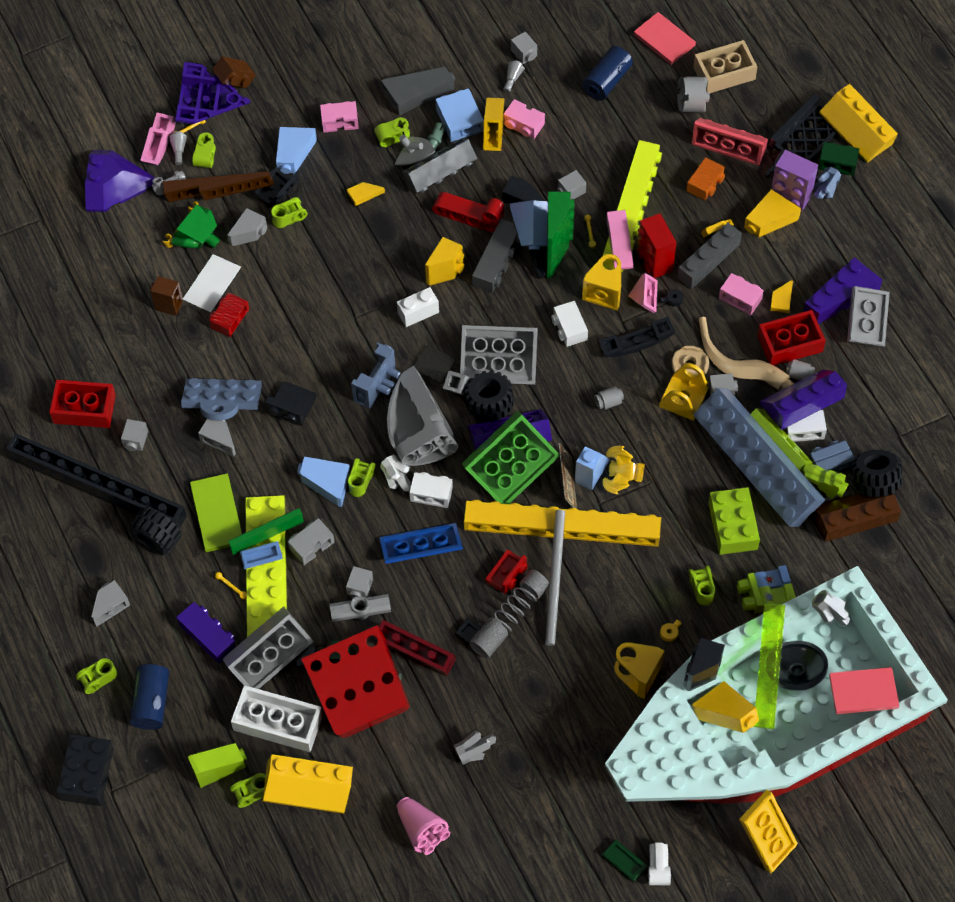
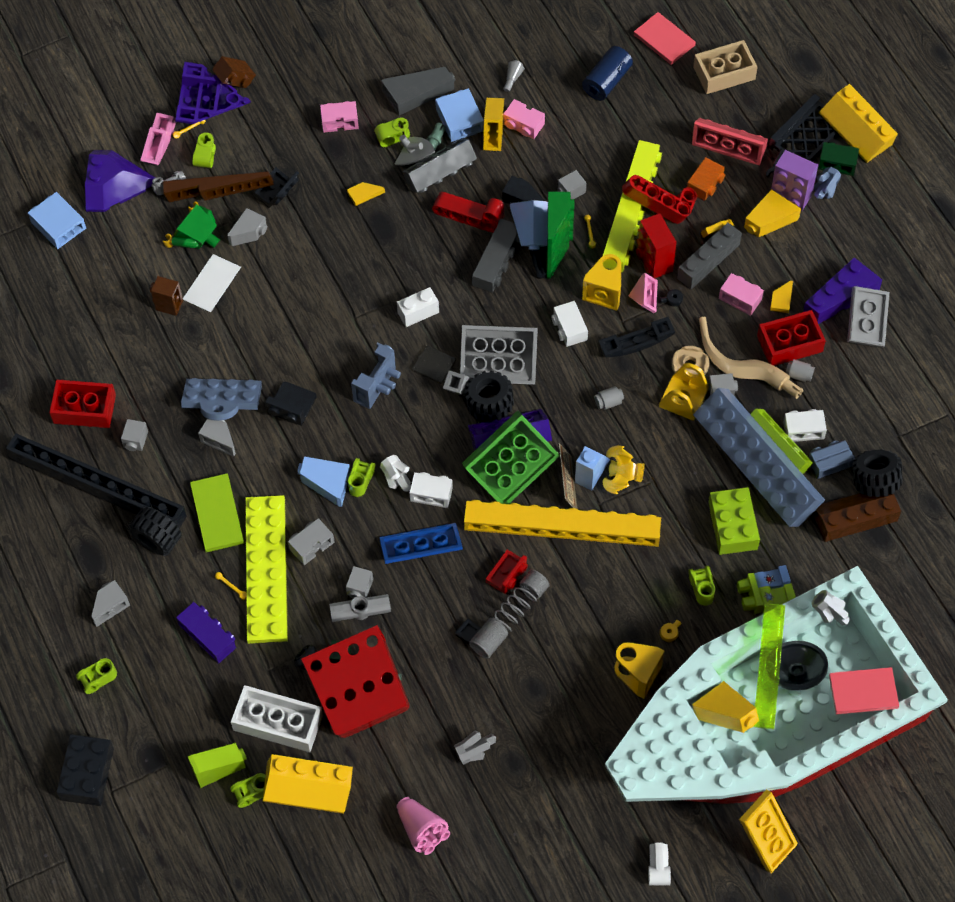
(56, 220): none -> light blue brick
(149, 697): dark blue piece -> none
(178, 142): light grey cone -> none
(228, 314): red brick -> none
(261, 555): medium blue tile -> none
(266, 531): green tile -> none
(268, 649): light grey slope -> none
(288, 213): lime piece -> none
(294, 147): light blue slope -> none
(416, 423): light grey panel -> none
(417, 648): dark red brick -> none
(444, 262): yellow slope -> none
(524, 47): light grey brick -> none
(555, 578): light grey piece -> none
(620, 238): bright pink slope -> none
(624, 861): dark green tile -> none
(659, 200): none -> red beam
(692, 94): light grey brick -> none
(704, 663): black slope -> none
(805, 398): dark purple slope -> none
(826, 480): lime rock -> none

